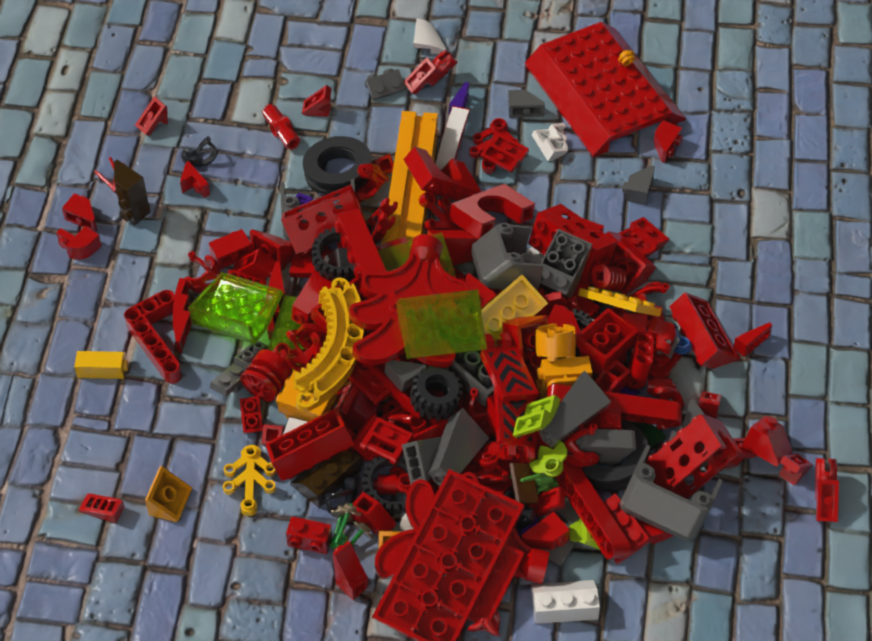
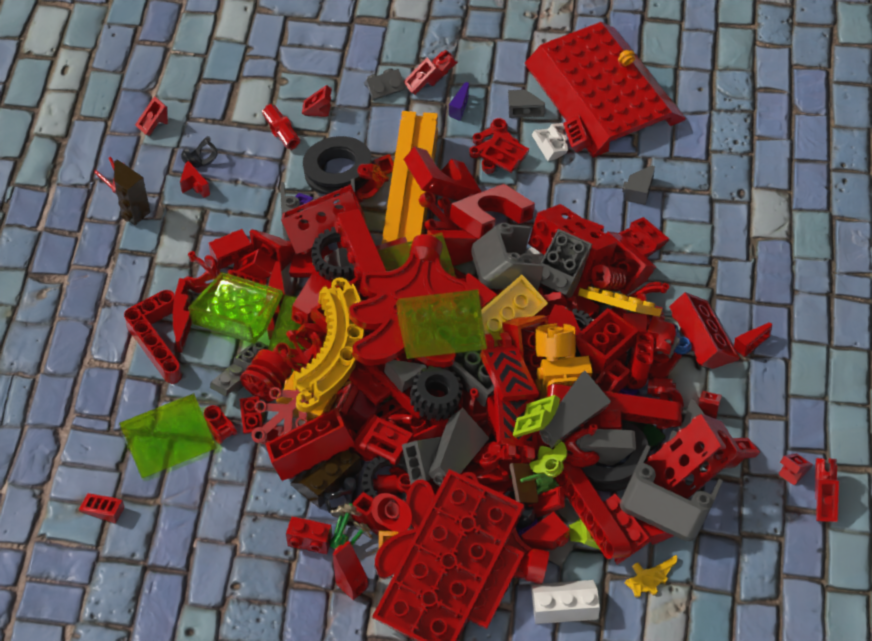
(79, 211): red slope -> none
(81, 245): red brick -> none
(101, 364): yellow brick -> none
(167, 435): none -> clear neon green slope
(167, 496): light orange slope -> none
(219, 427): none -> red piece
(249, 476): yellow plant -> none
(285, 412): none -> red plant
(378, 221): red tile -> none
(391, 512): none -> red piece
(427, 37): white slope -> none
(452, 136): white slope -> none
(492, 626): red piece -> none
(583, 142): none -> red slope
(649, 579): none -> yellow piece
(666, 139): red slope -> none
(768, 440): red slope -> none

